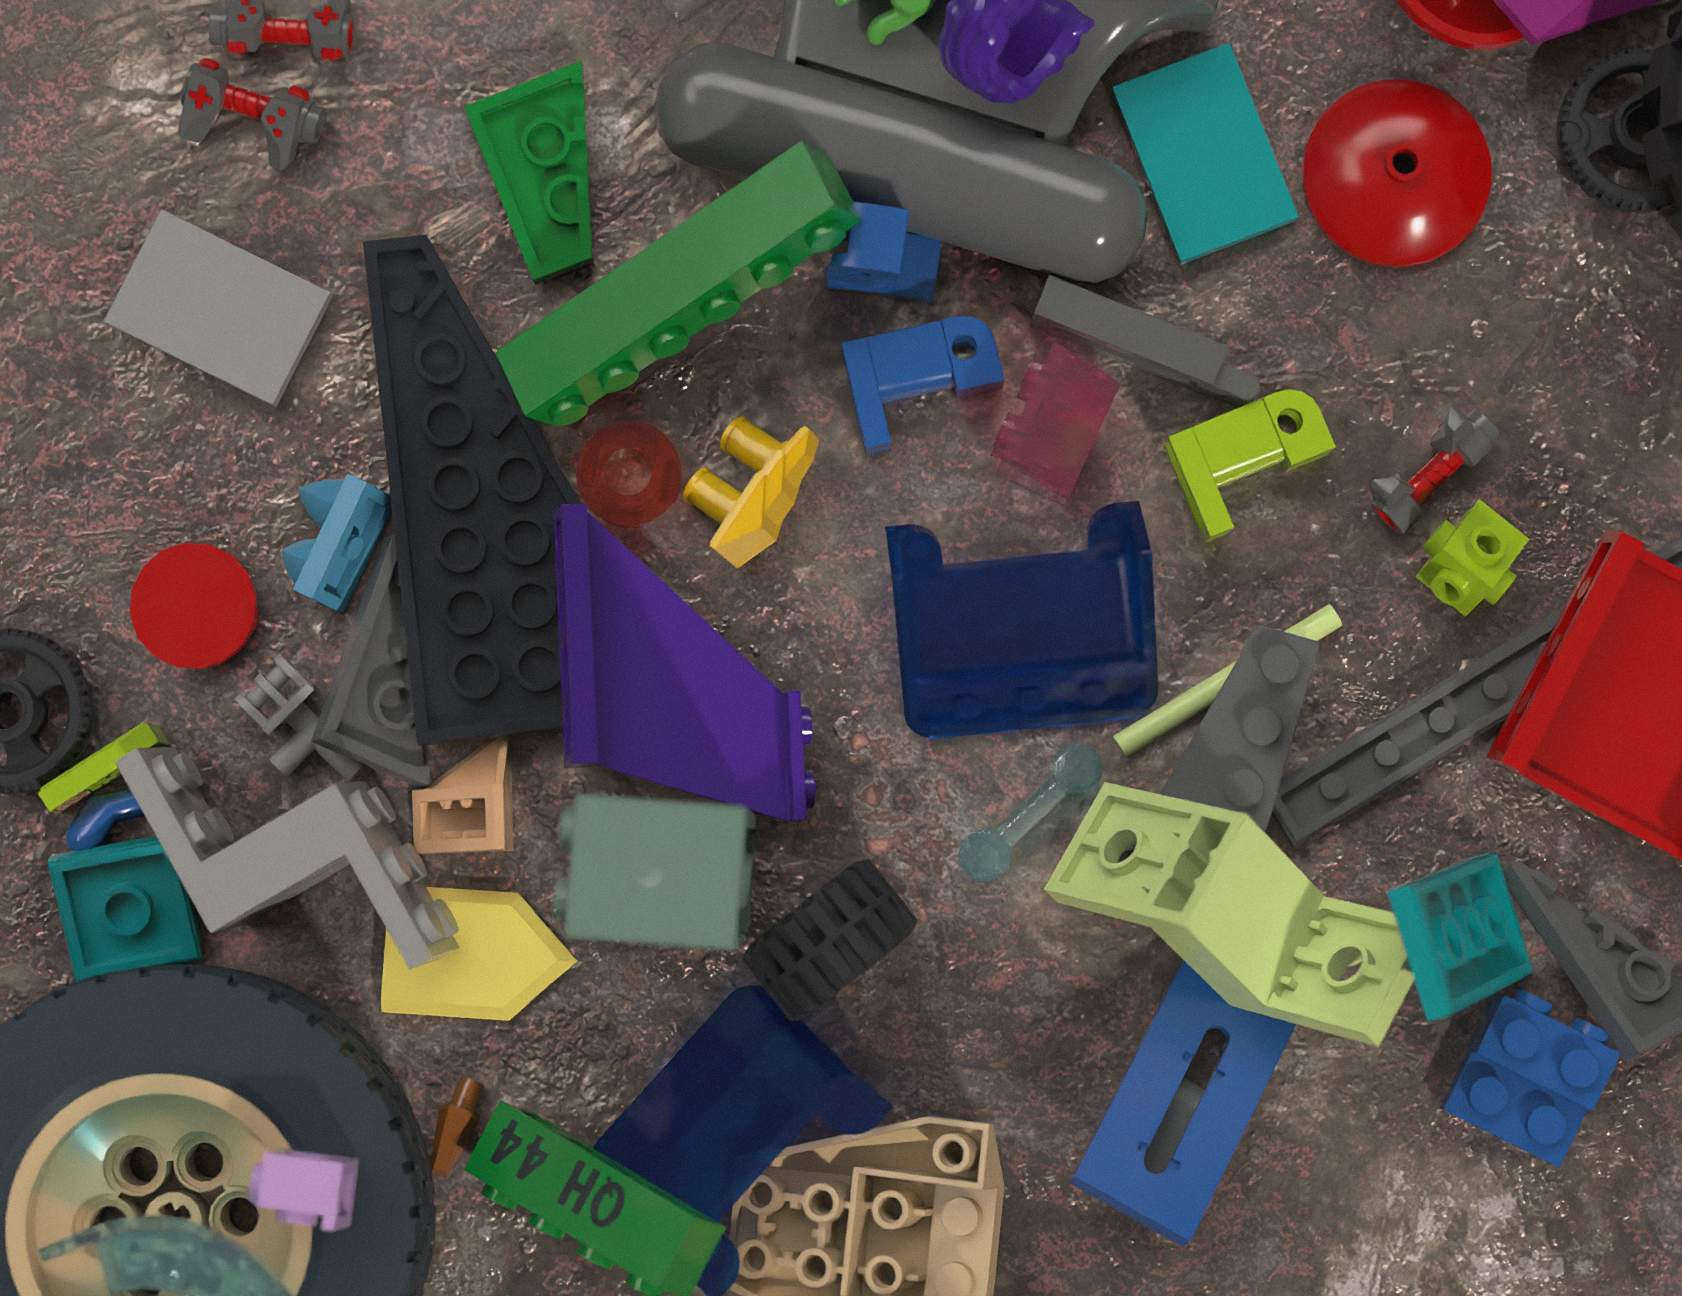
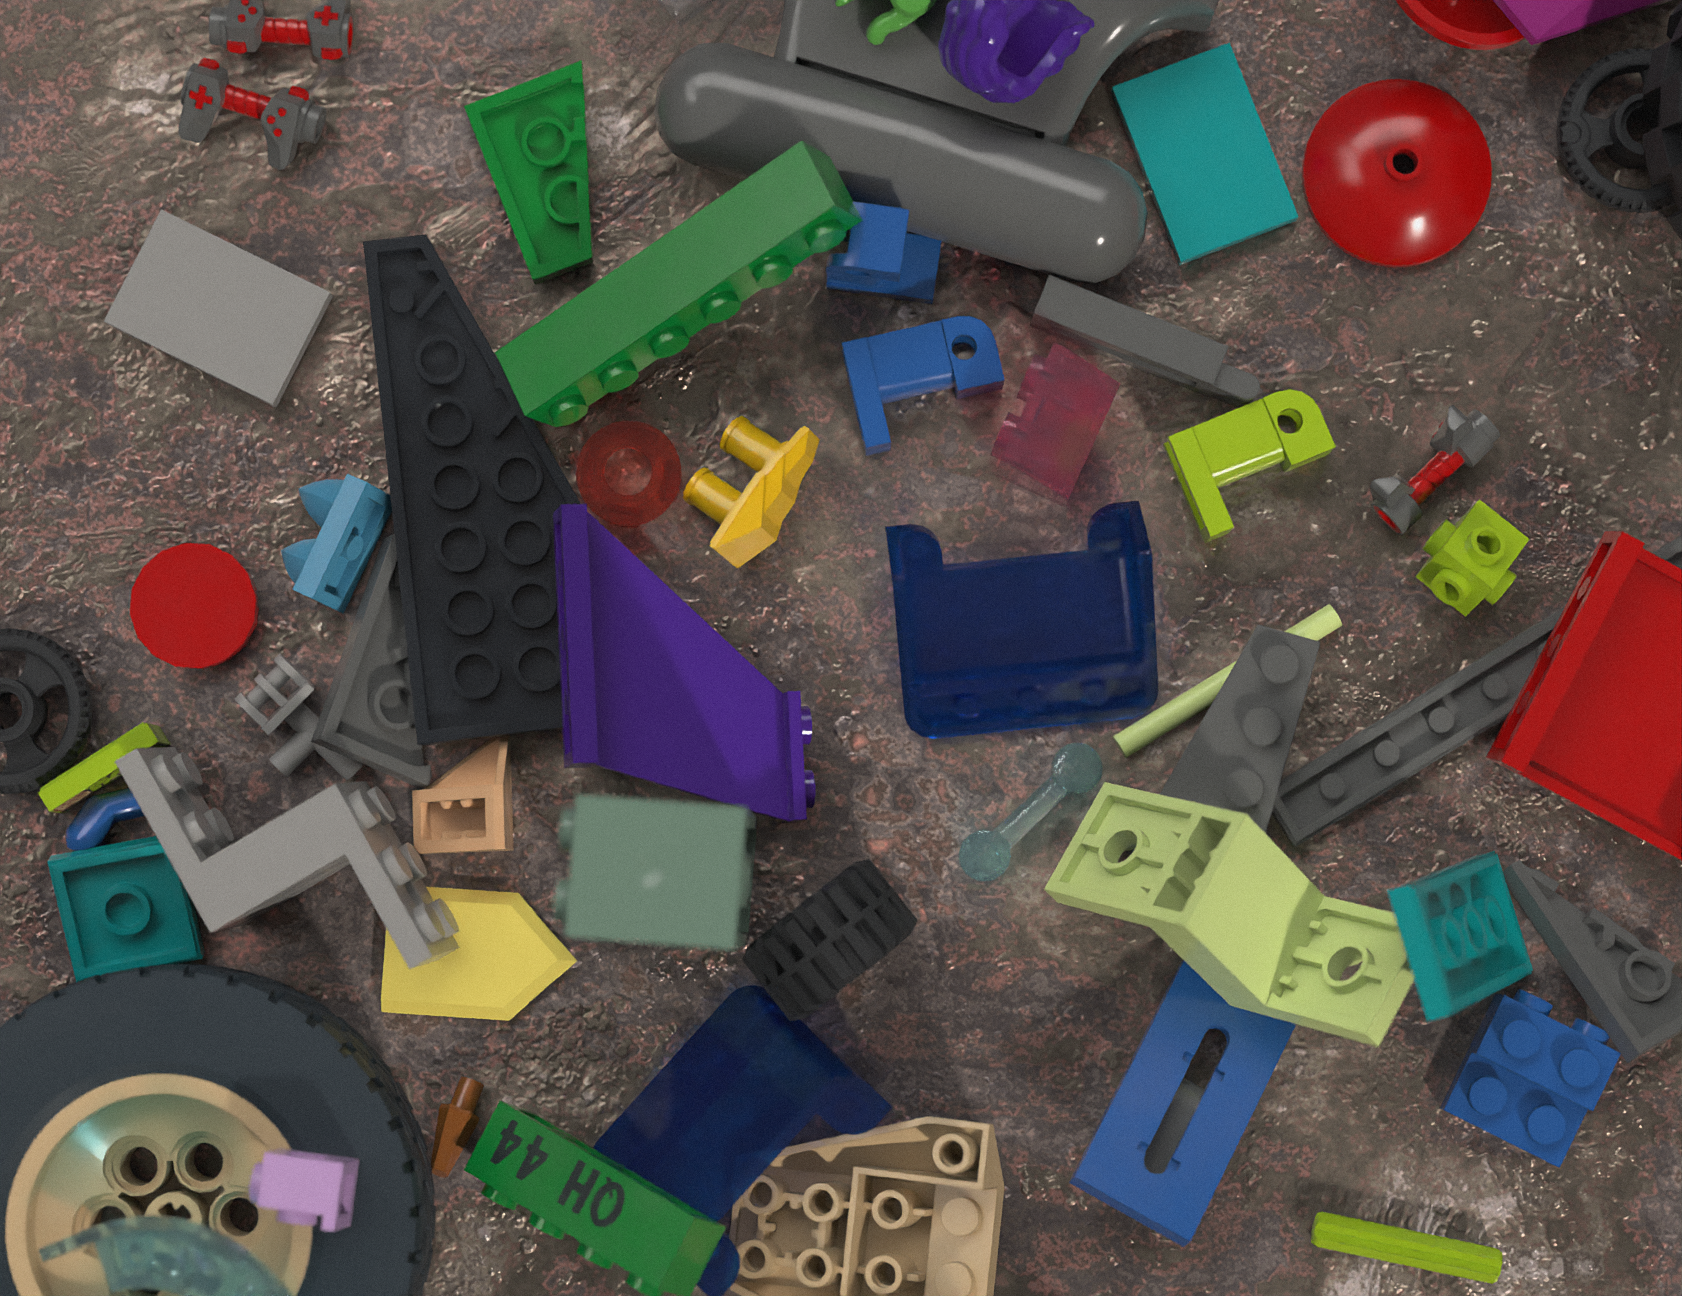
(1406, 1247): none -> lime axle

